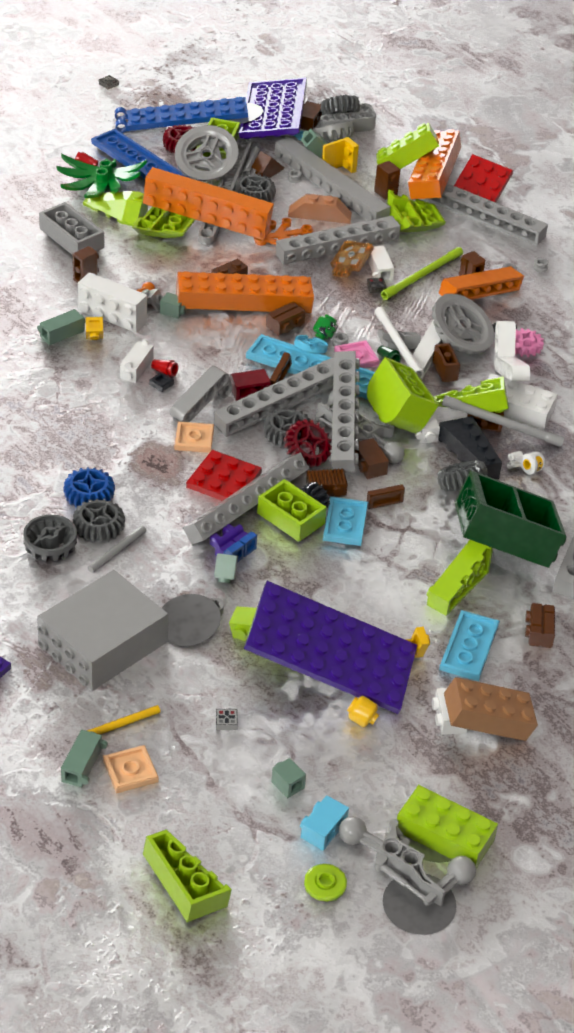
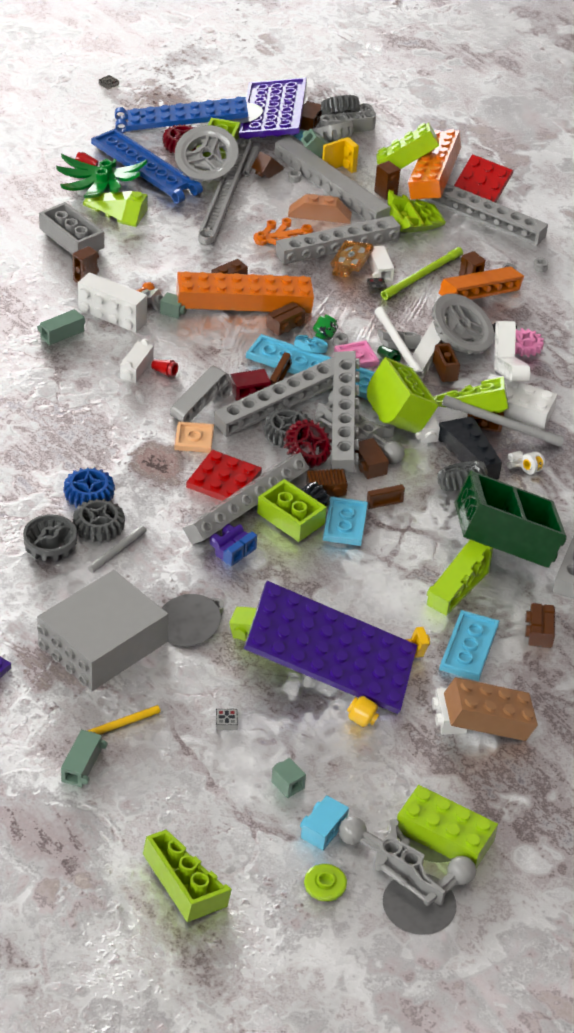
(94, 328): yellow bracket -> none
(130, 769): light nougat tile -> none
(161, 382): black tile -> none
(162, 224): lime wedge -> none
(208, 203): orange brick -> none
(225, 567): brick -> none
(256, 187): dark grey gear -> none

